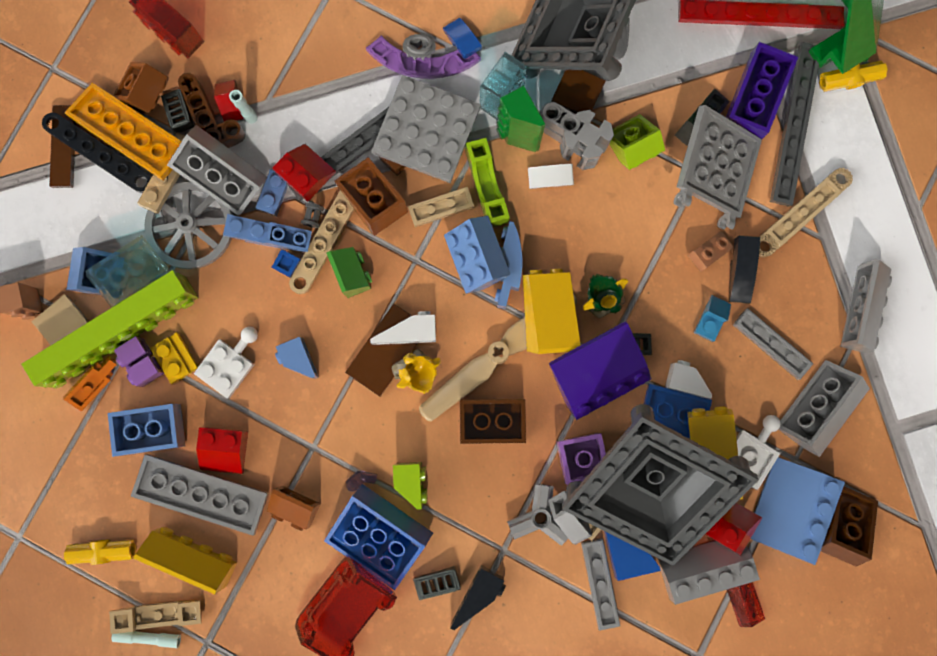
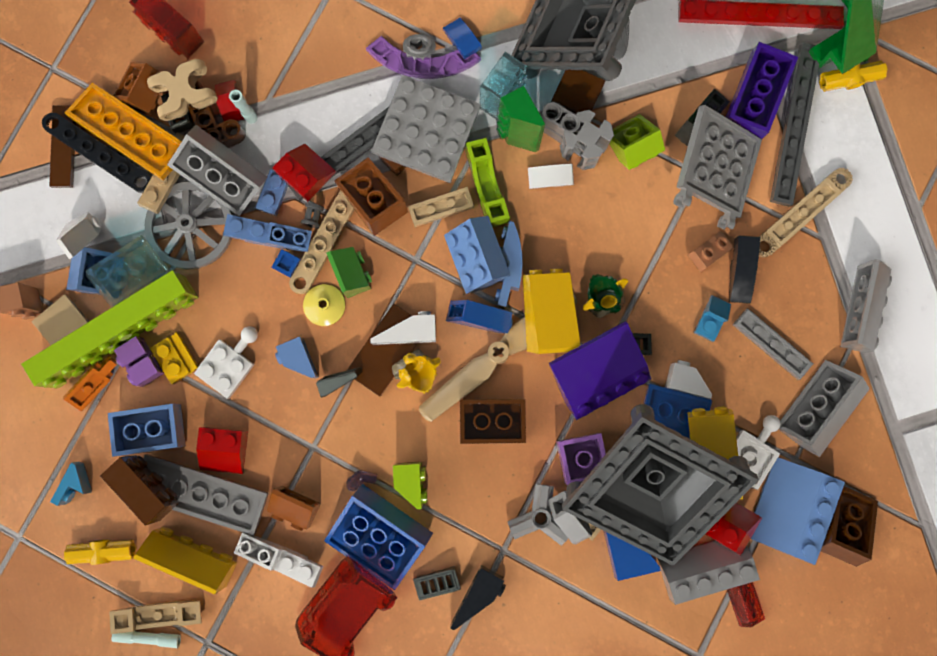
(74, 479): none -> dark azure slope
(78, 234): none -> white slope
(140, 489): none -> reddish brown brick
(182, 90): none -> tan piece
(278, 558): none -> white slope
(332, 312): none -> light yellow dish
(333, 382): none -> pearl dark grey slope
(479, 316): none -> blue slope
(600, 584): light grey tile -> none

